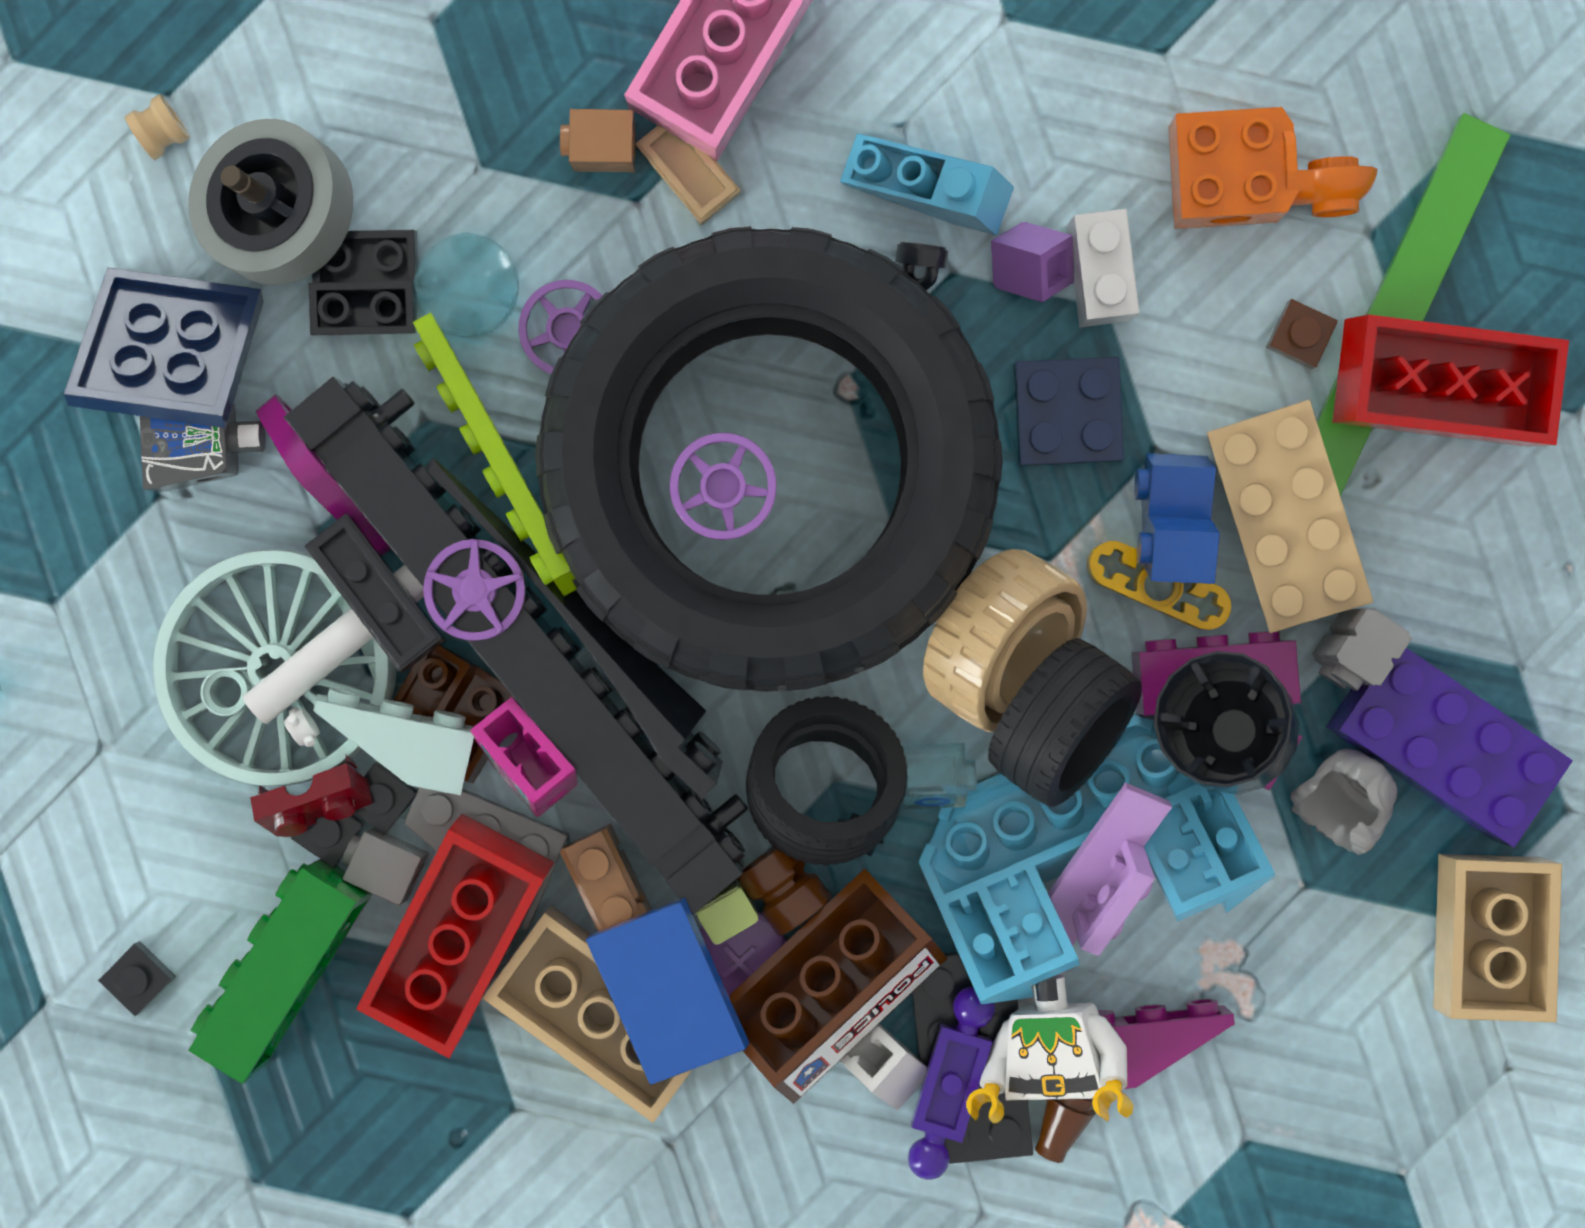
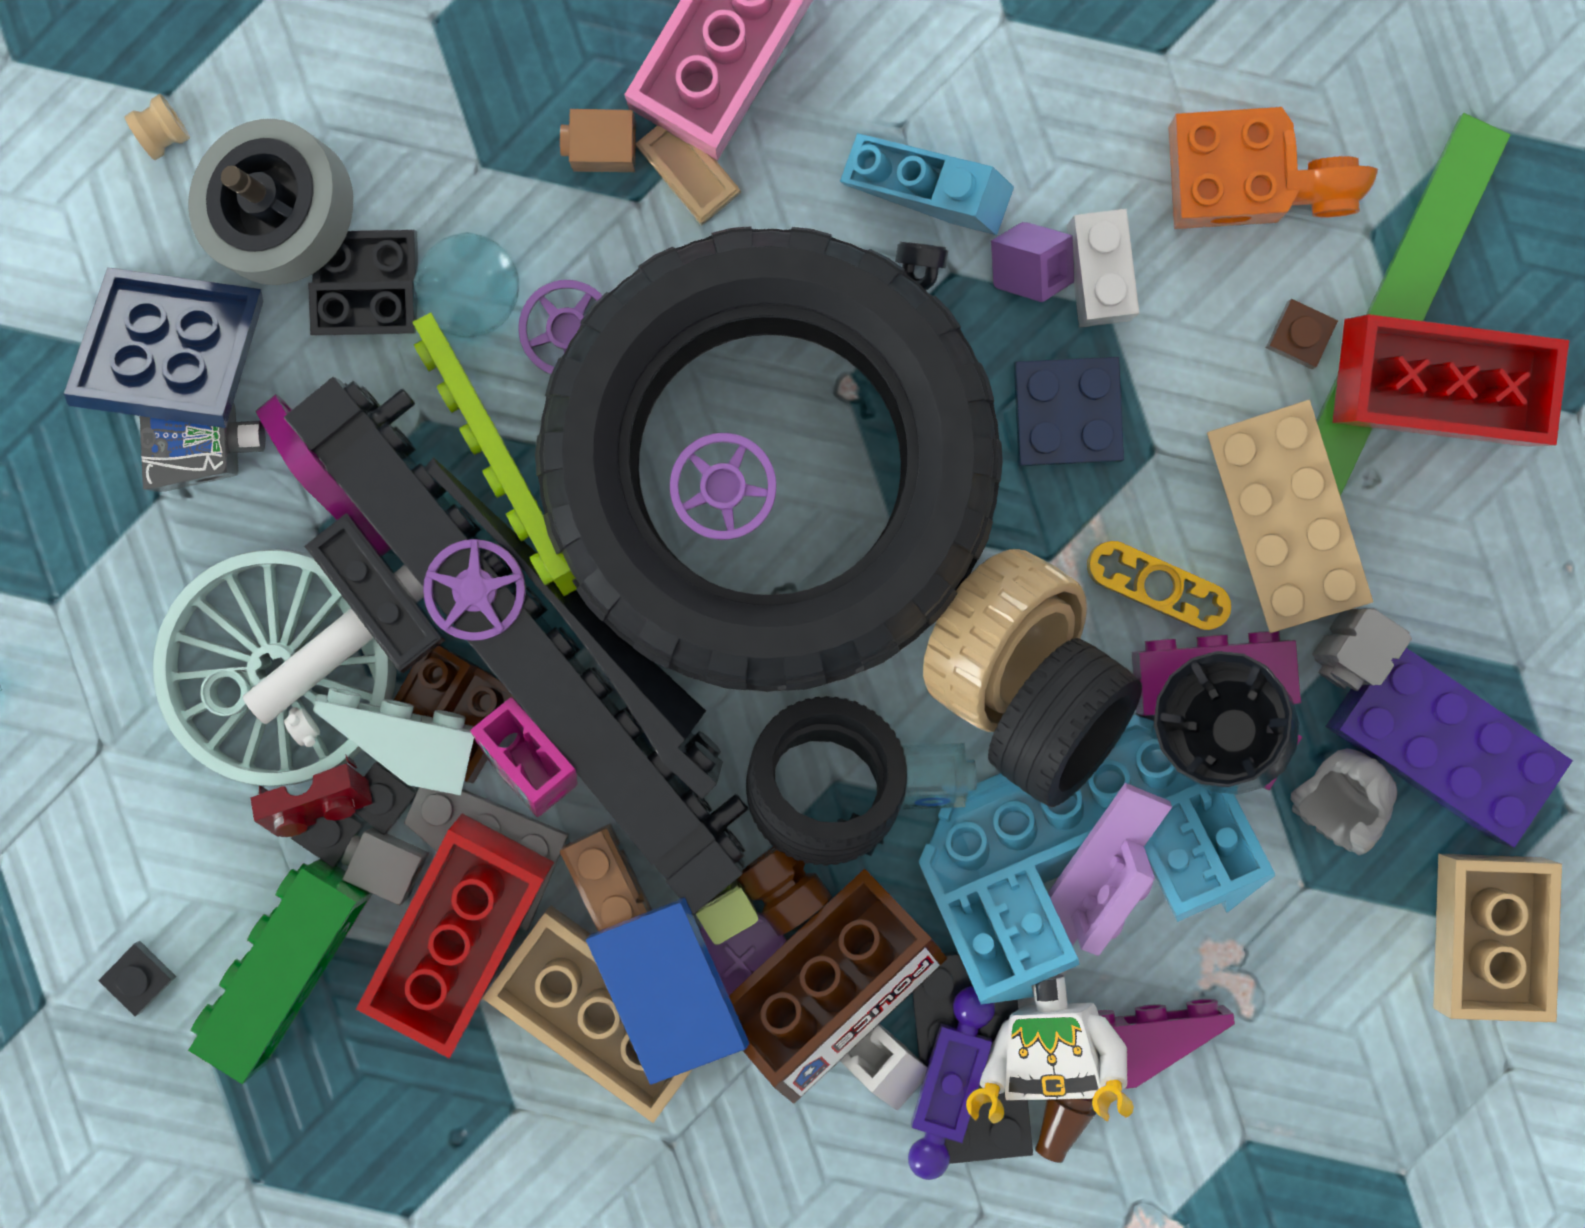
(1177, 525): blue brick -> none

